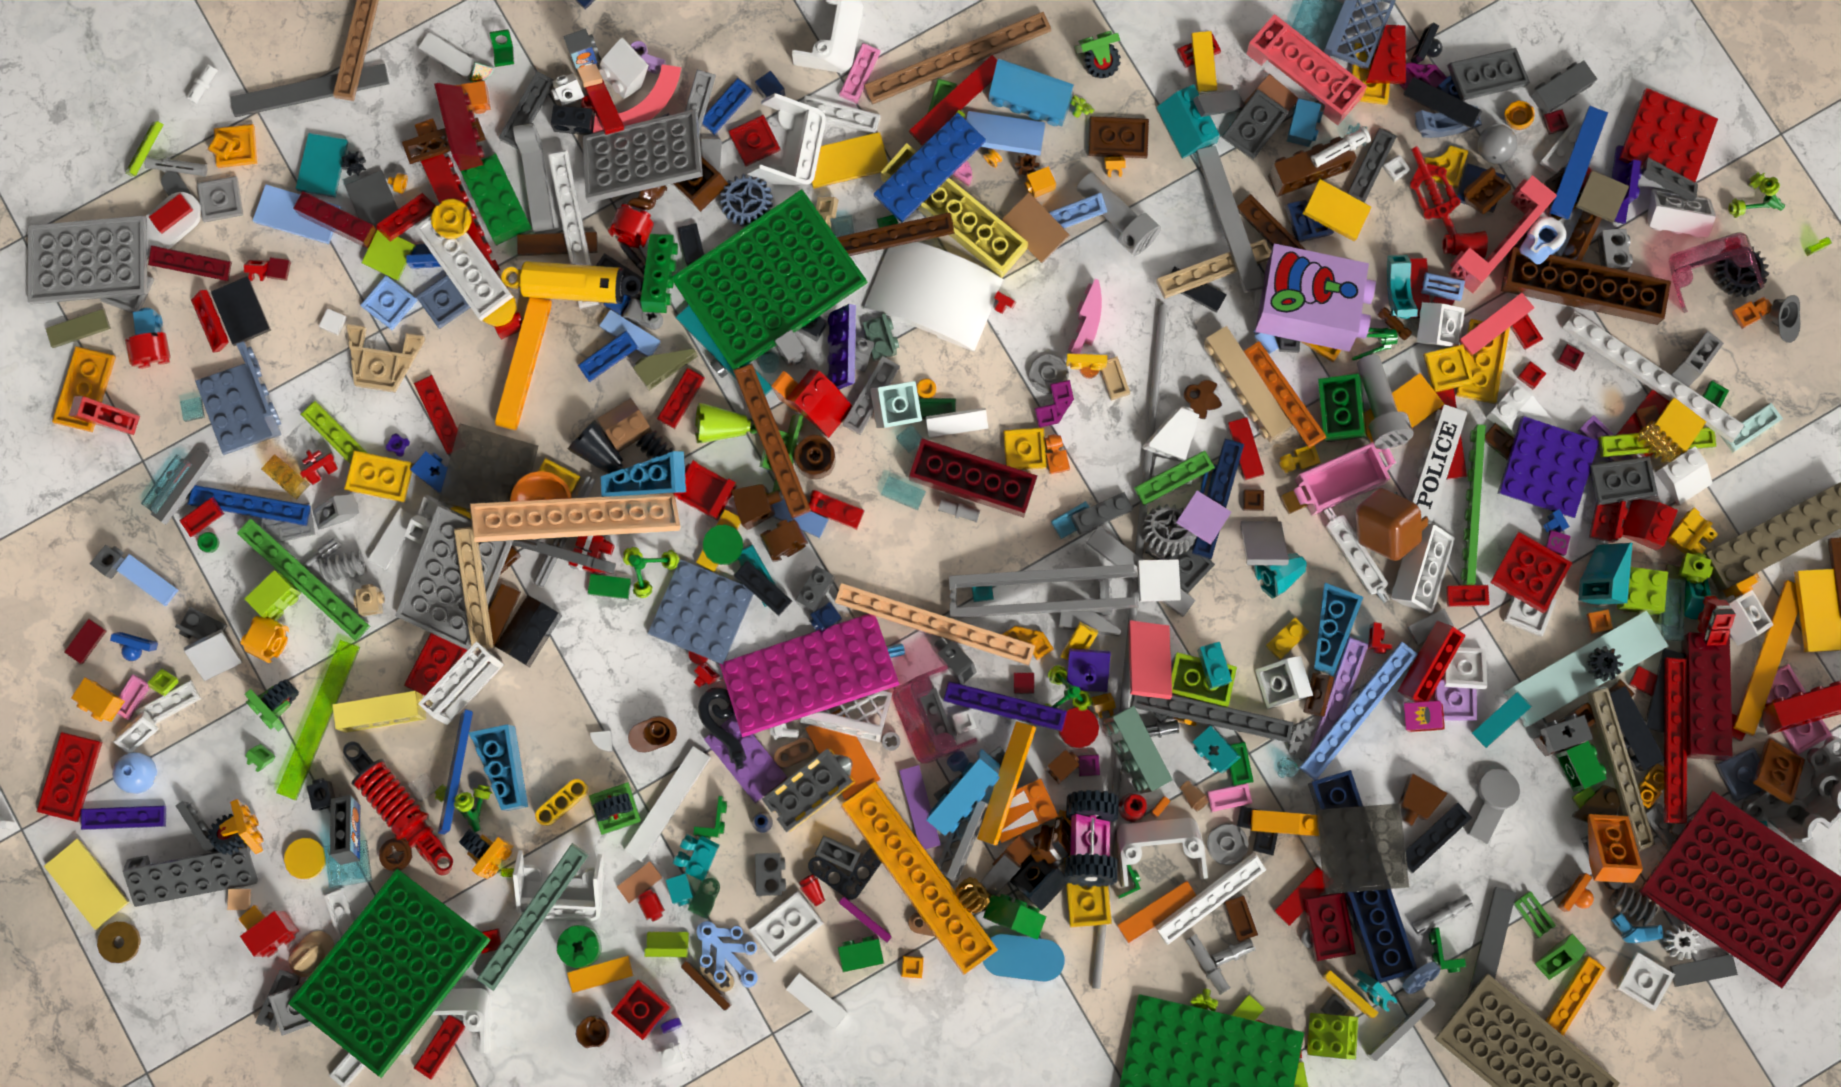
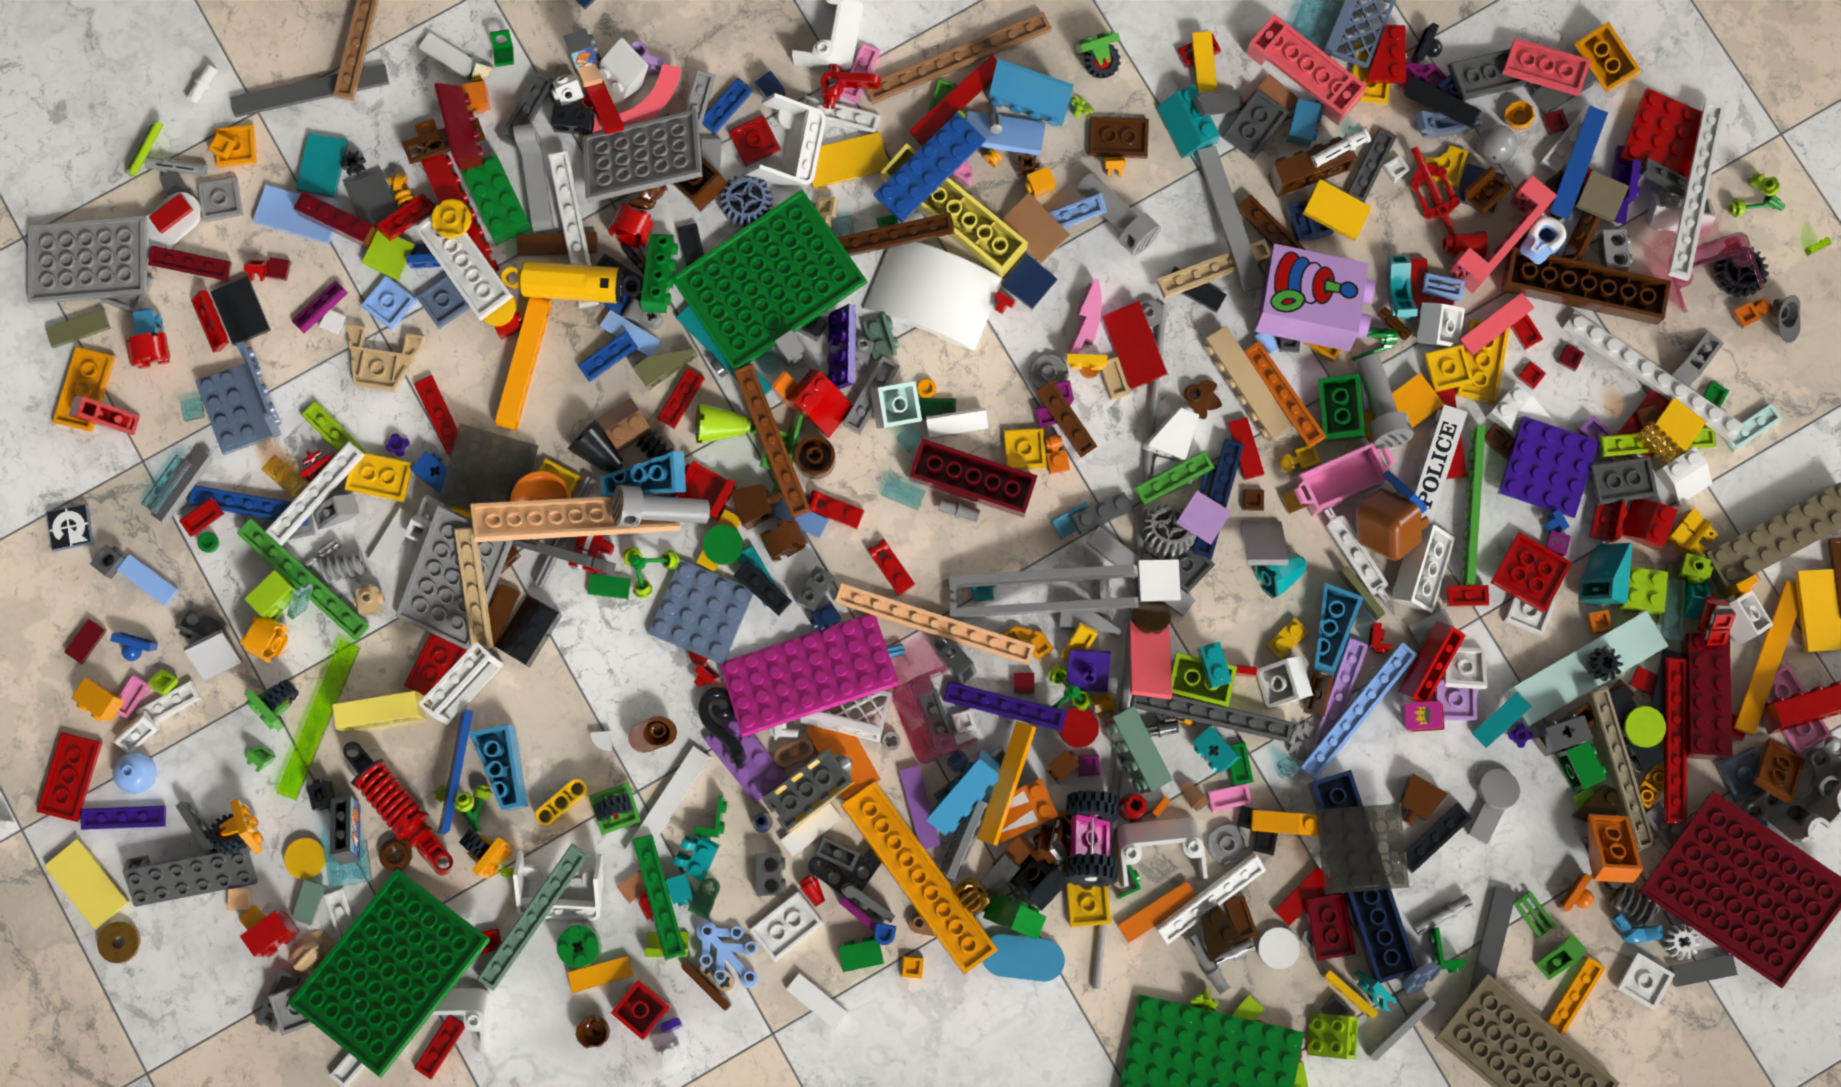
(69, 527): none -> tile
(300, 600): none -> clear light blue tile
(308, 902): none -> sand green tile
(315, 493): none -> white tile
(319, 306): none -> magenta tile
(403, 197): none -> light orange bush
(631, 507): none -> light grey piece
(658, 897): none -> green tile
(811, 829): none -> white tile
(842, 81): none -> red piece
(867, 902): none -> dark grey plate
(884, 933): none -> blue tile
(891, 567): none -> red plate
(995, 121): none -> light grey axle
(1029, 282): none -> dark blue tile
(1066, 418): none -> reddish brown plate
(1135, 345): none -> red tile
(1151, 616): none -> dark brown tile
(1153, 312): none -> light grey piece
(1218, 932): none -> dark brown wing
(1246, 671): none -> red tile
(1278, 948): none -> white tile
(1359, 589): none -> olive tile
(1404, 490): none -> blue tile
(1514, 735): none -> dark purple plate
(1546, 66): none -> coral tile
(1608, 57): none -> light orange slope
(1644, 726): none -> lime tile
(1696, 191): none -> white plate

